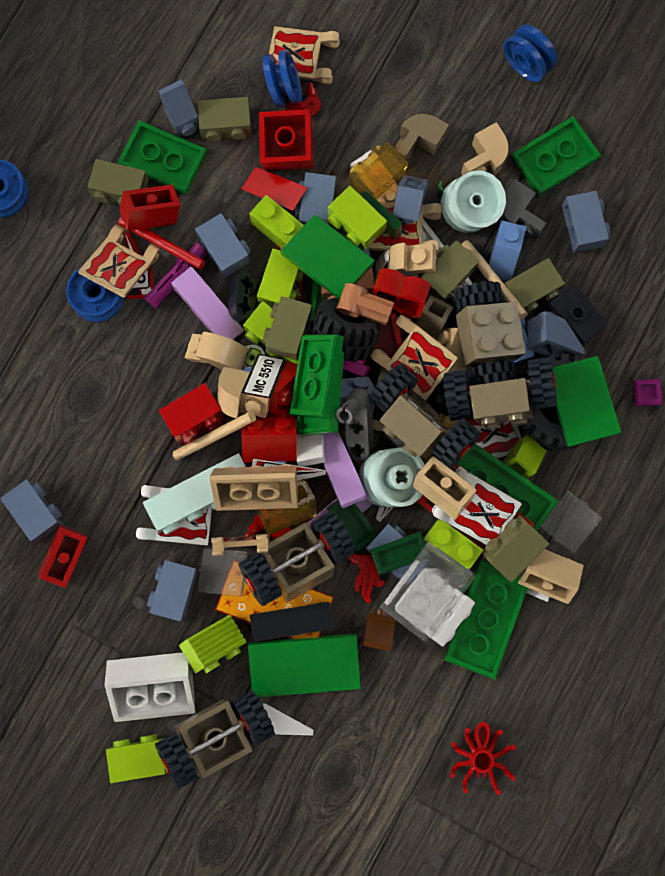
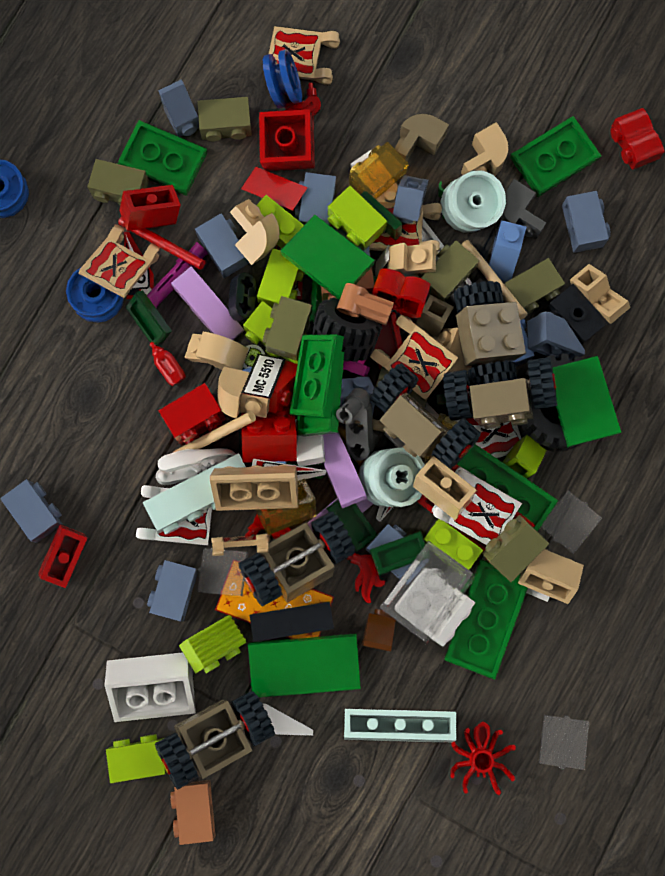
(148, 318): none -> dark green tile
(167, 365): none -> red piece
(187, 463): none -> white animal
(194, 813): none -> nougat brick
(261, 231): none -> tan brick
(400, 725): none -> light aqua brick
(530, 53): blue wheel -> none
(564, 742): none -> clear piece
(597, 290): none -> tan brick
(637, 139): none -> red brick
(647, 393): magenta tile -> none

